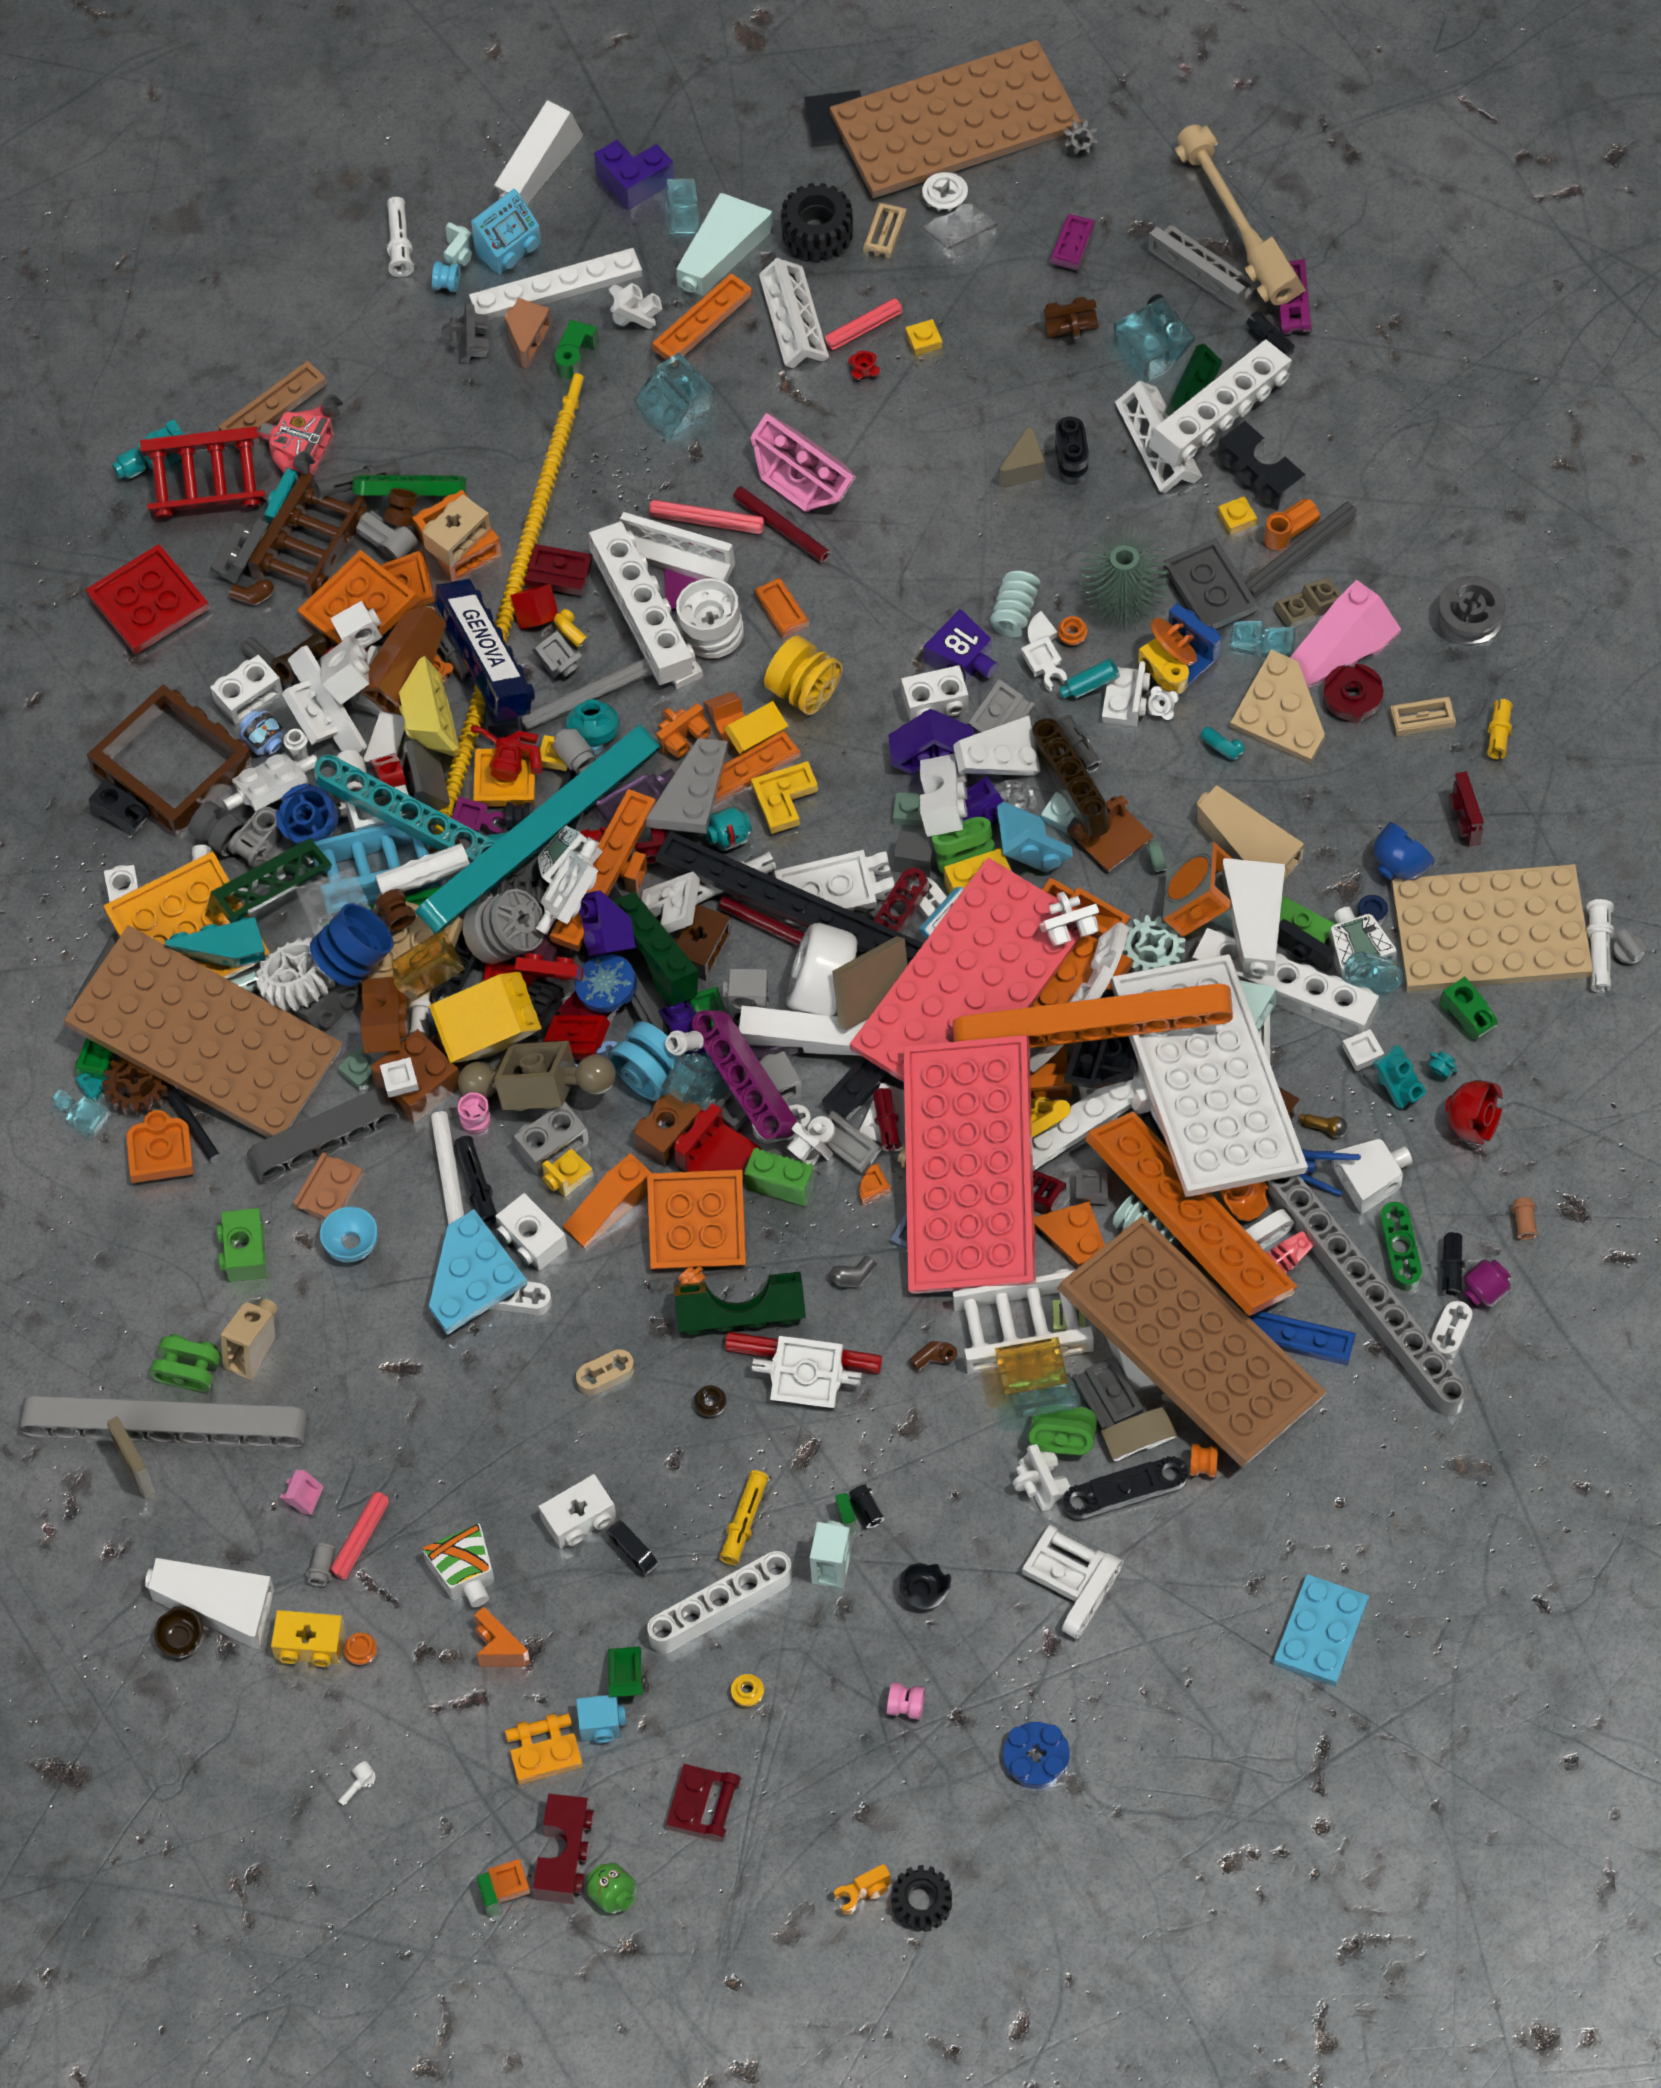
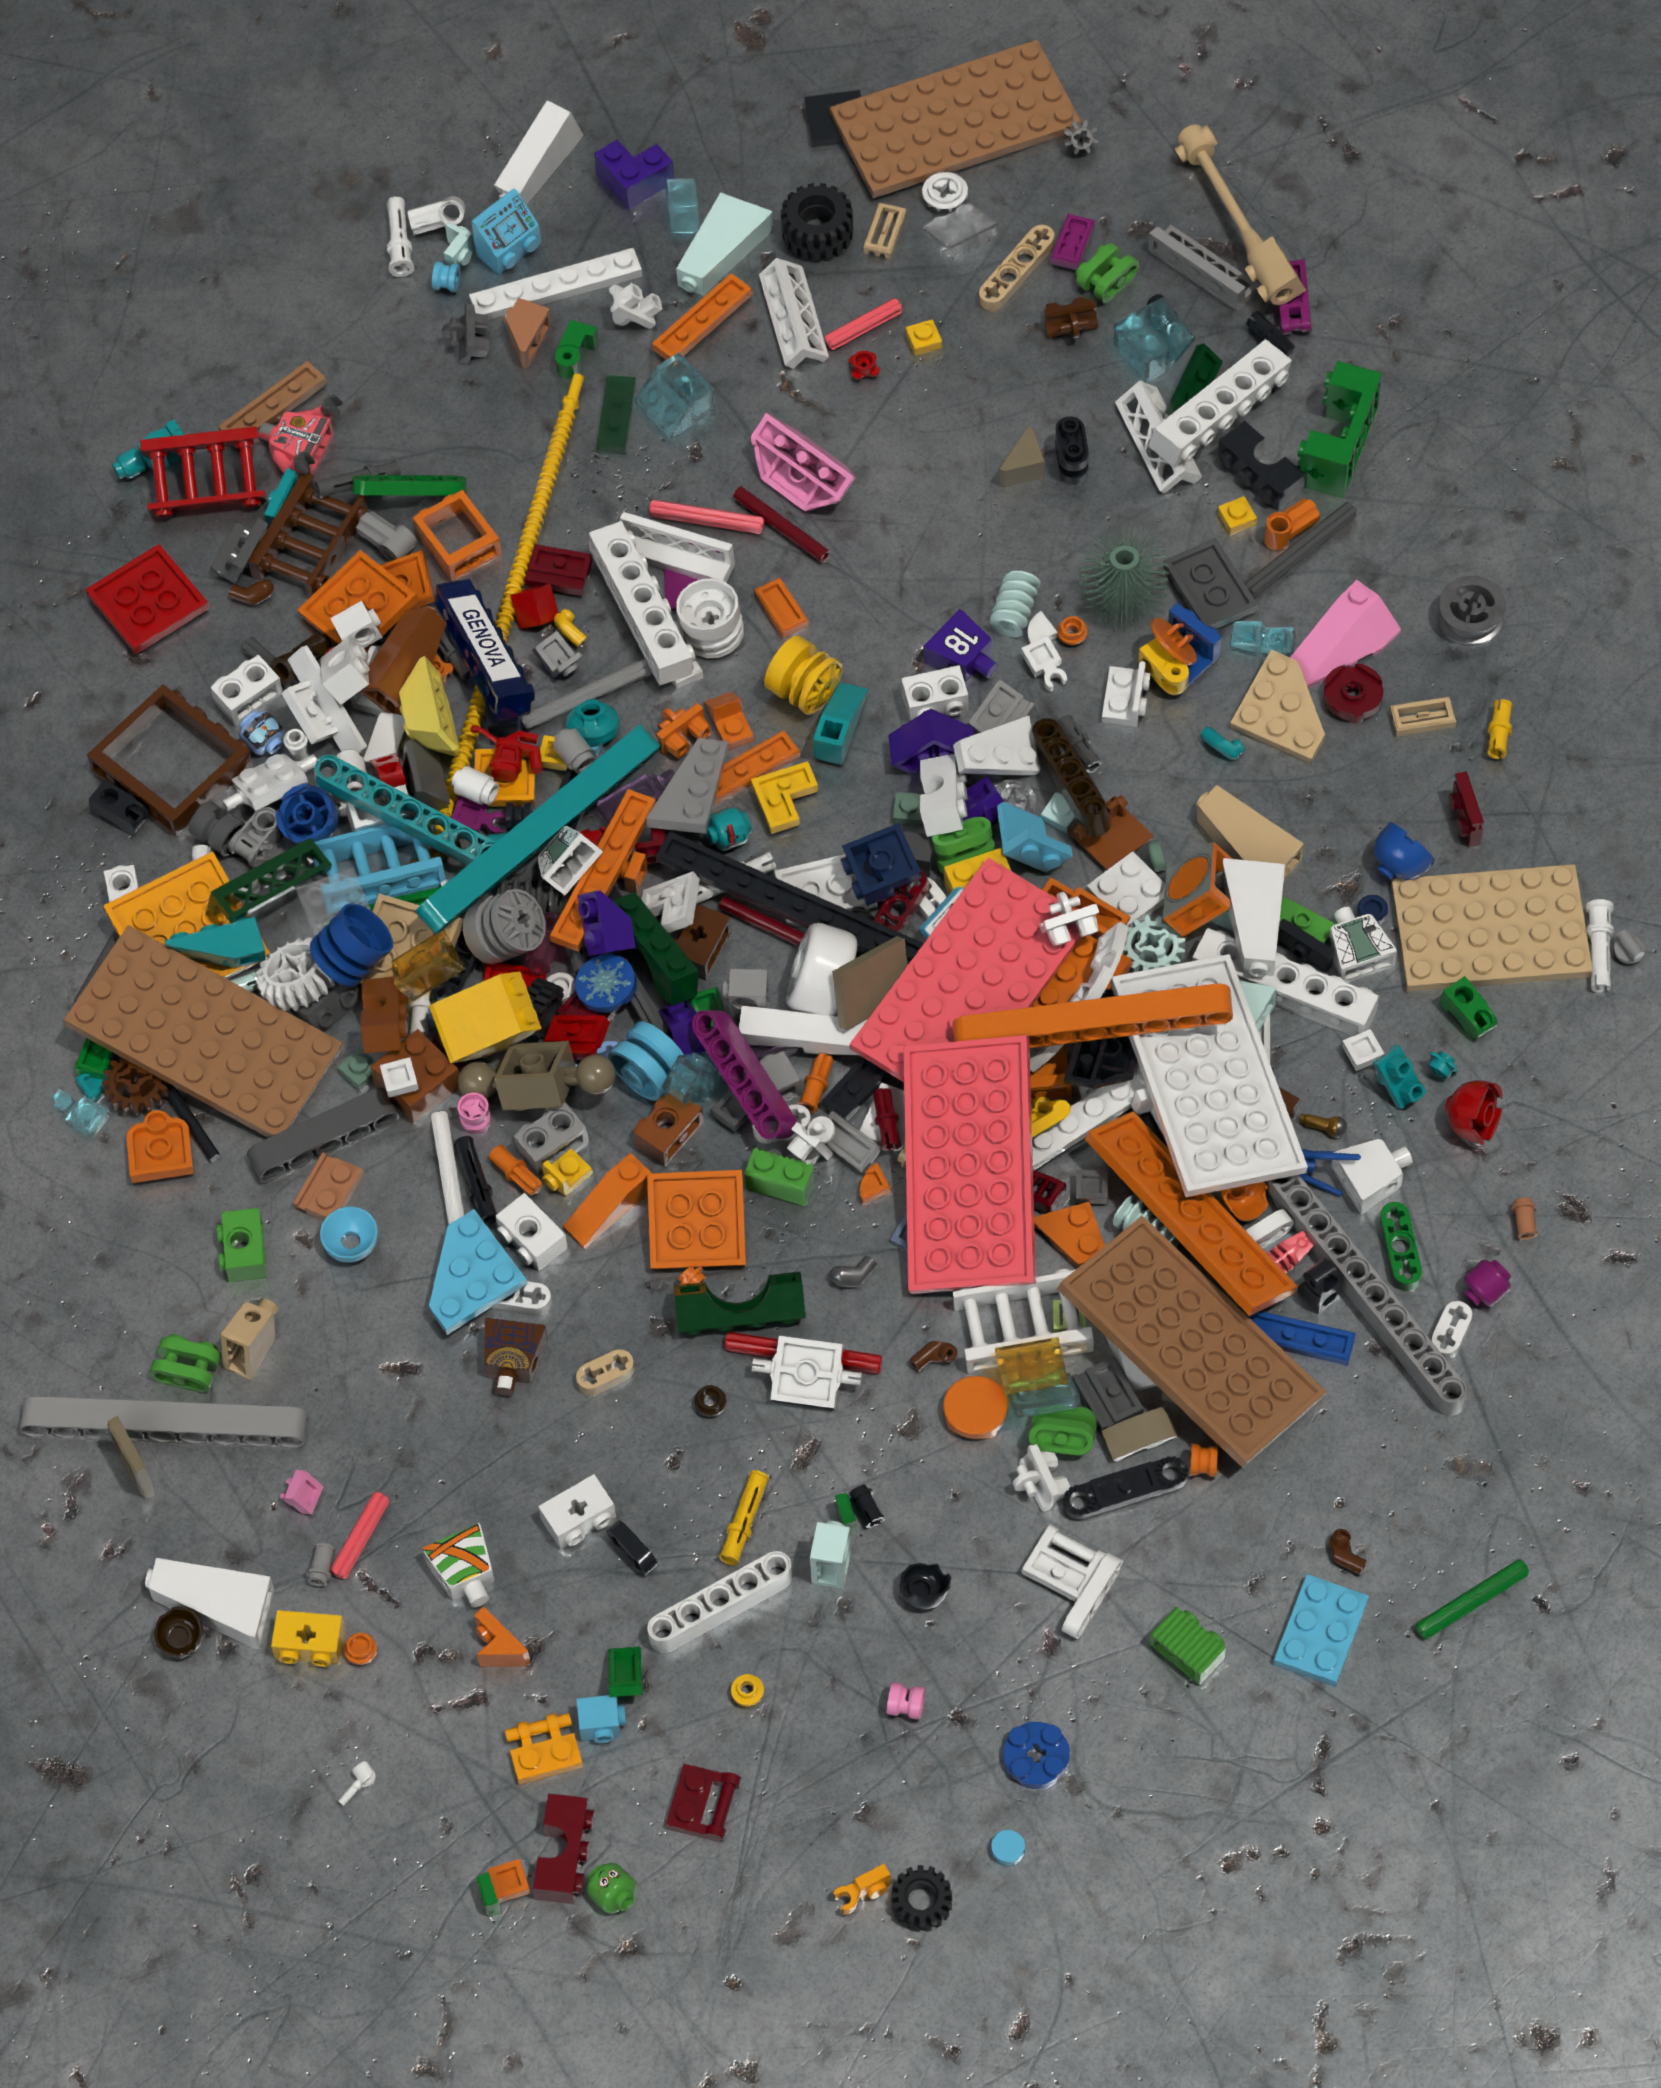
(395, 910): reddish brown wheel -> none
(400, 507): reddish brown wheel -> none
(423, 870): white axle -> none
(434, 216): none -> white piece
(456, 530): tan brick -> none
(475, 786): none -> white brick
(512, 1352): none -> reddish brown torso
(515, 1170): none -> orange axle
(562, 968): red plate -> none
(569, 886): white plate -> none
(616, 414): none -> clear green tile
(680, 1042): white pin -> none
(712, 1145): red bracket -> none
(756, 727): yellow tile -> none
(816, 1082): none -> orange axle
(838, 723): none -> teal slope
(880, 864): none -> dark blue plate
(975, 1407): none -> orange tile
(1008, 1847): none -> medium azure tile
(1014, 266): none -> tan beam
(1090, 679): teal cylinder -> none
(1107, 272): none -> bright green brick
(1130, 888): none -> white plate
(1154, 707): white plate -> none
(1188, 1644): none -> bright green brick
(1309, 604): dark tan slope -> none
(1321, 1285): none -> black leg
(1342, 1552): none -> reddish brown arm
(1351, 398): none -> green plate
(1376, 971): clear light blue plate -> none
(1452, 1264): black axle -> none
(1472, 1599): none -> green axle

